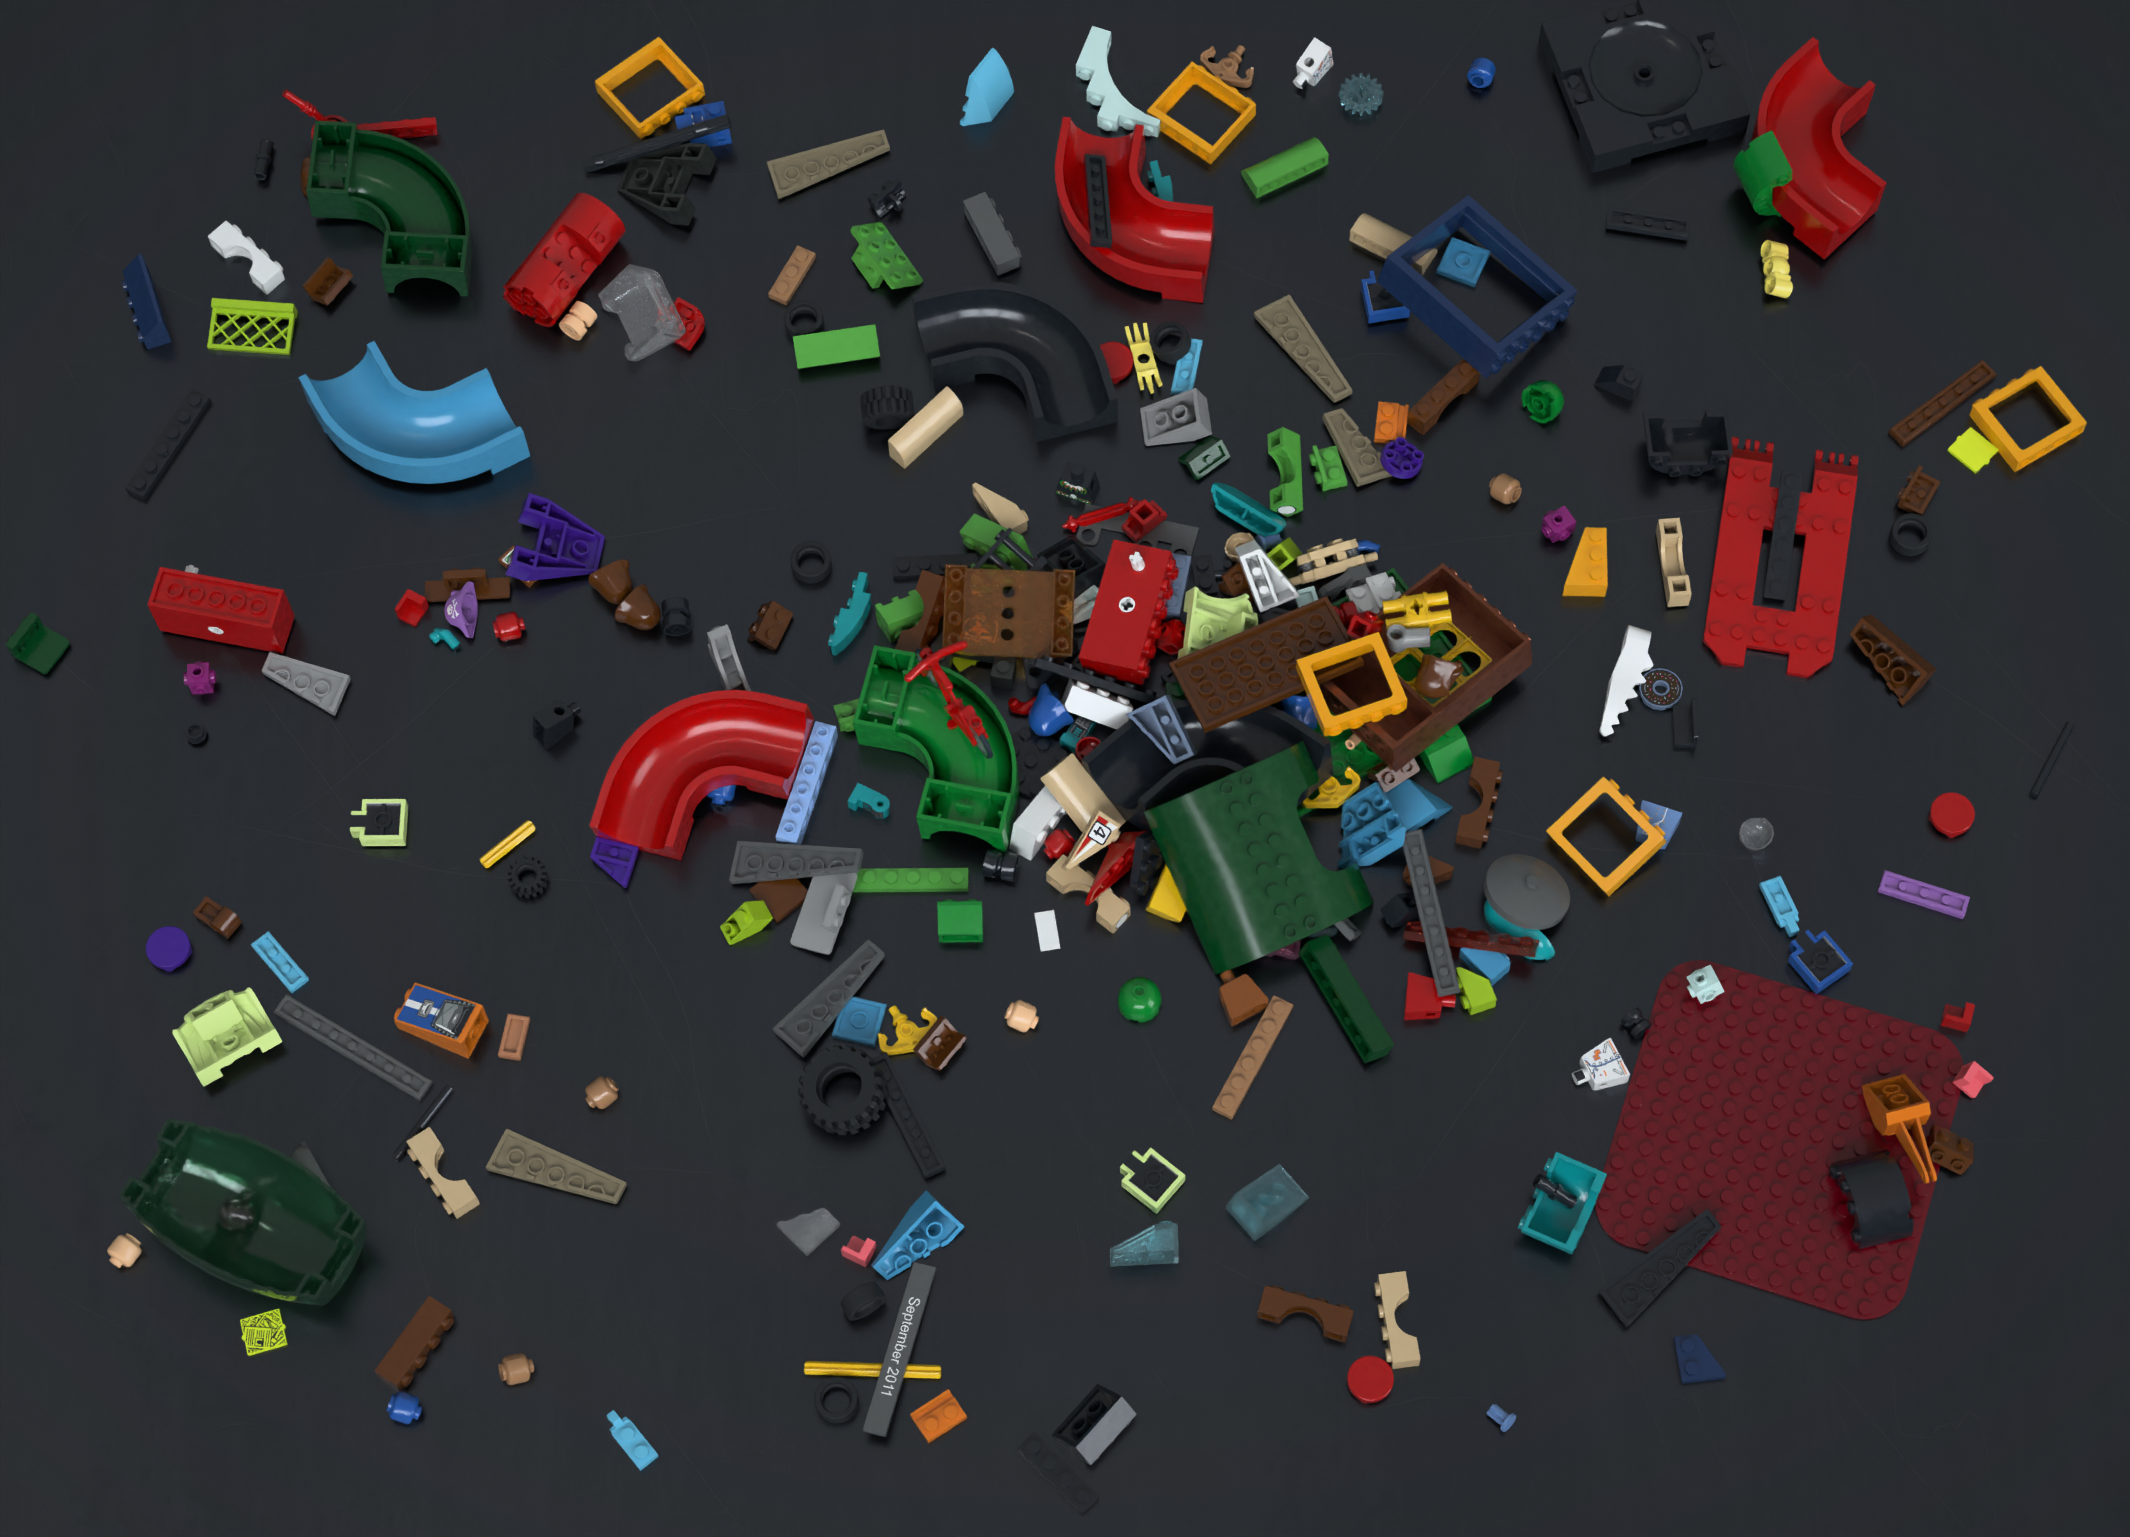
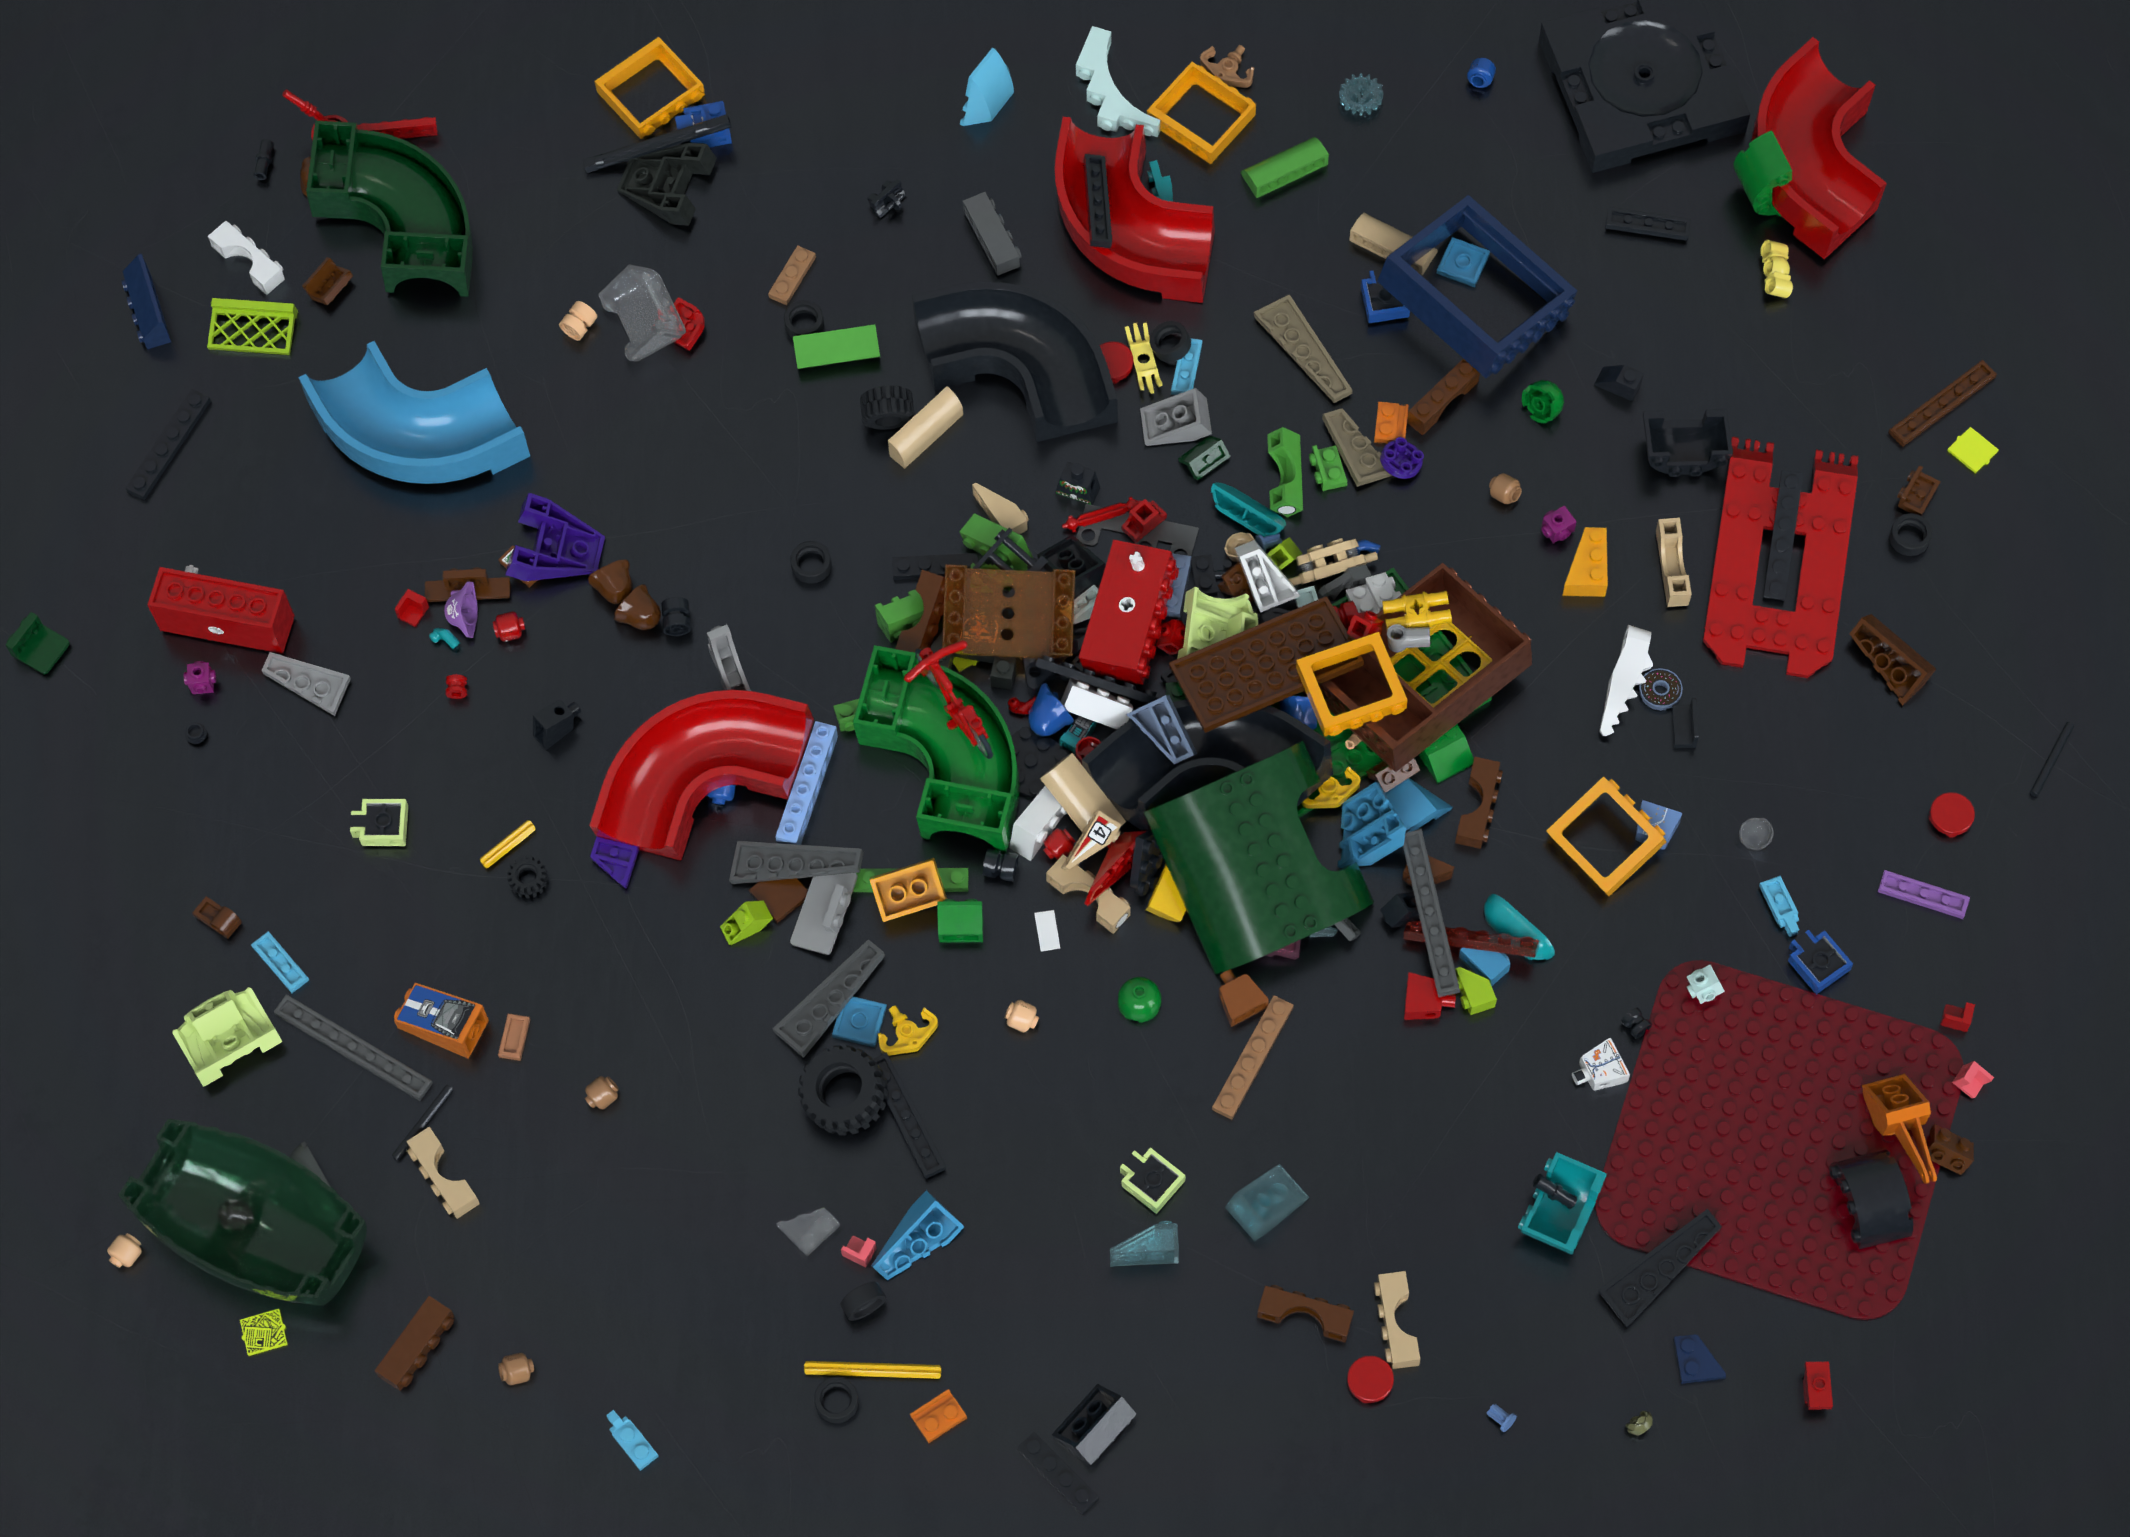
(168, 948): dark purple tile -> none
(403, 1407): blue head -> none
(456, 686): none -> red wheel
(539, 1164): dark tan wing -> none
(564, 259): red cylinder -> none
(770, 624): reddish brown bracket -> none
(811, 166): dark tan wing -> none
(851, 620): teal slope -> none
(869, 800): teal leg -> none
(882, 258): bright green bracket -> none
(899, 1349): dark grey tile -> none
(908, 889): none -> light orange brick
(939, 1044): reddish brown bracket -> none
(1313, 64): white torso -> none
(1346, 998): dark green brick -> none
(1436, 676): reddish brown piece -> none
(1526, 891): dark grey dish -> none
(1640, 1423): none -> olive plate
(1817, 1386): none -> red brick
(2001, 439): light orange piece -> none

